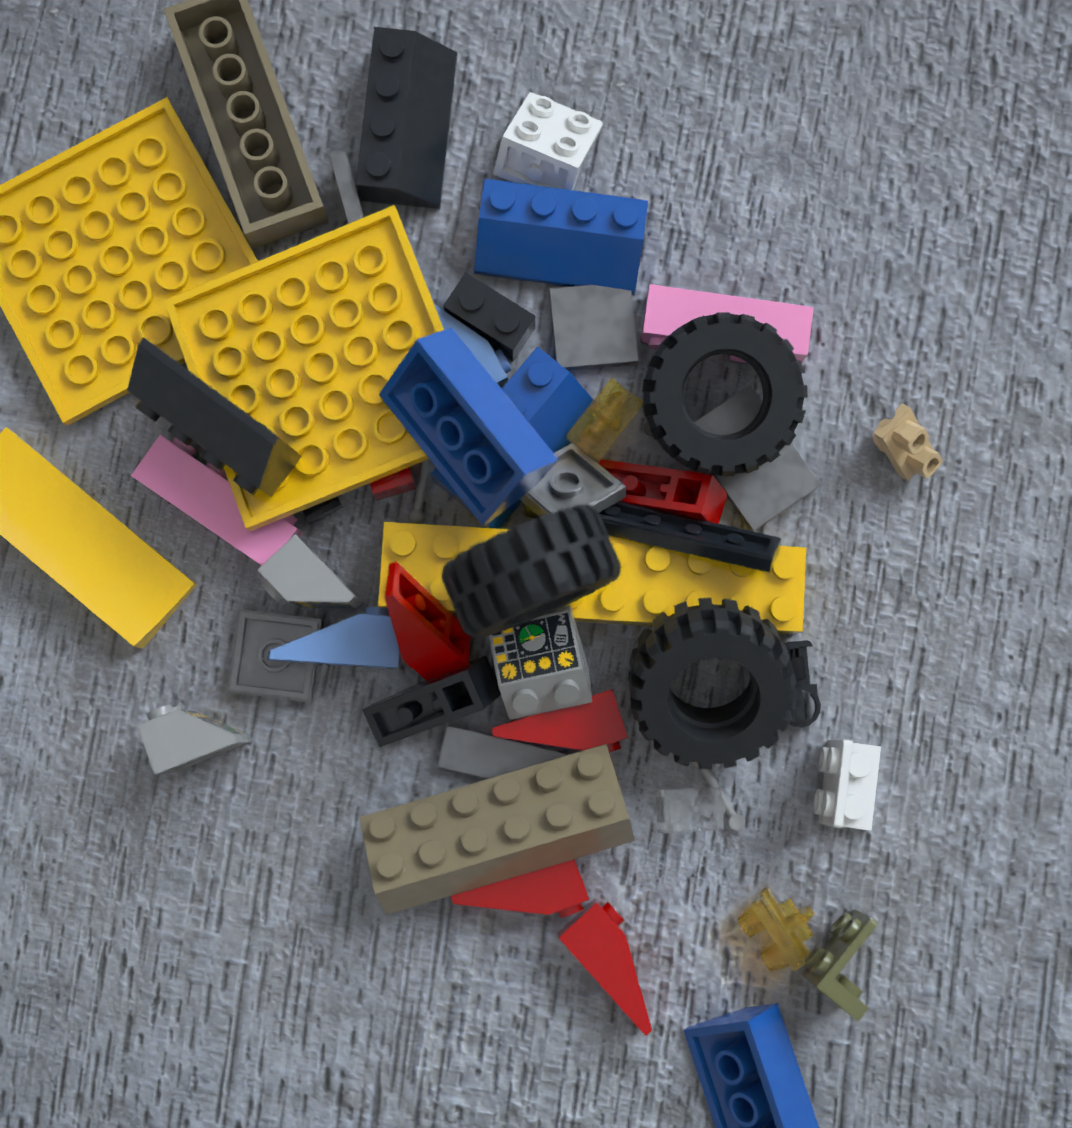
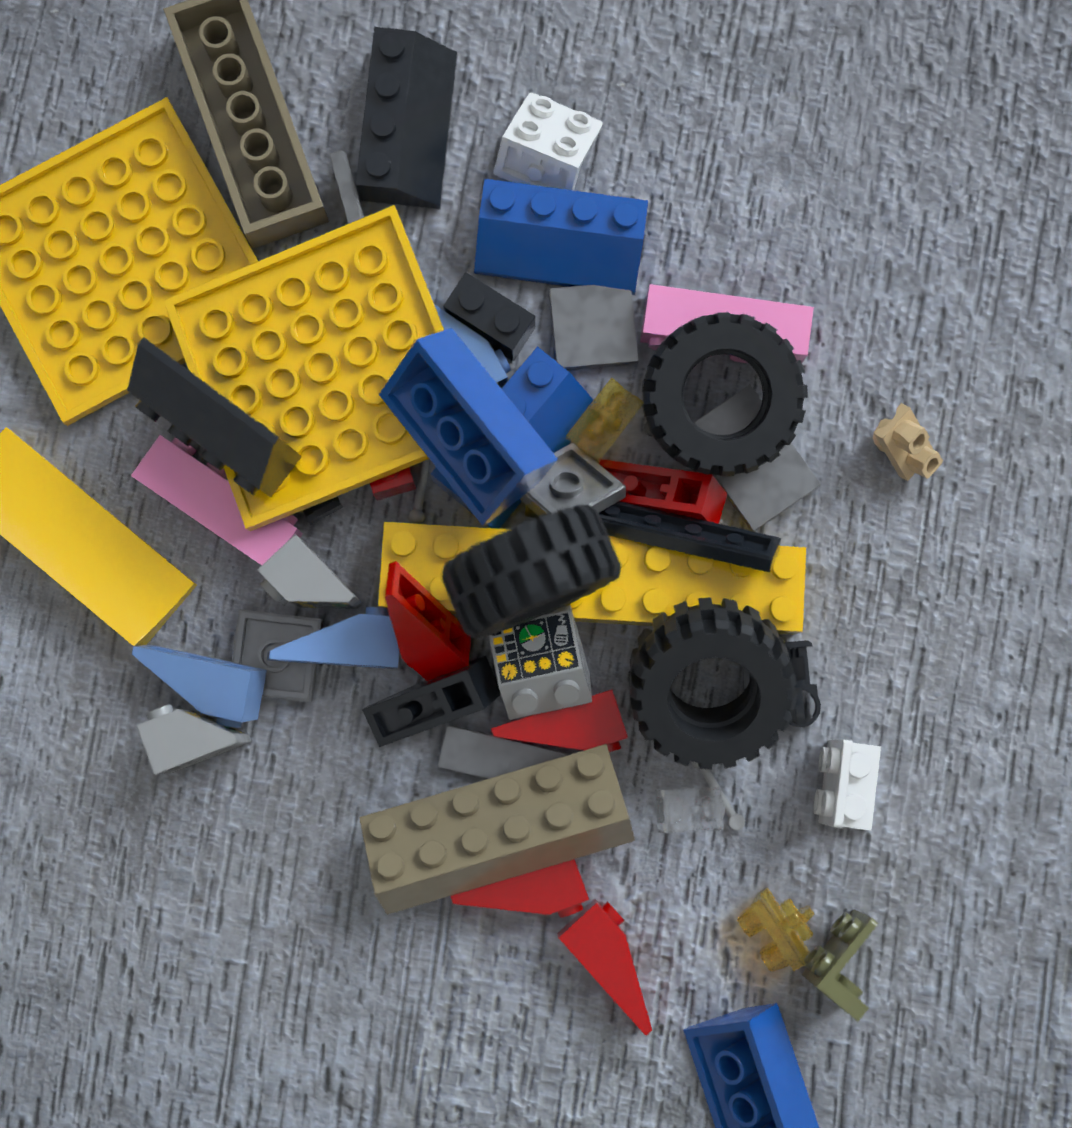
(209, 684): none -> medium blue slope

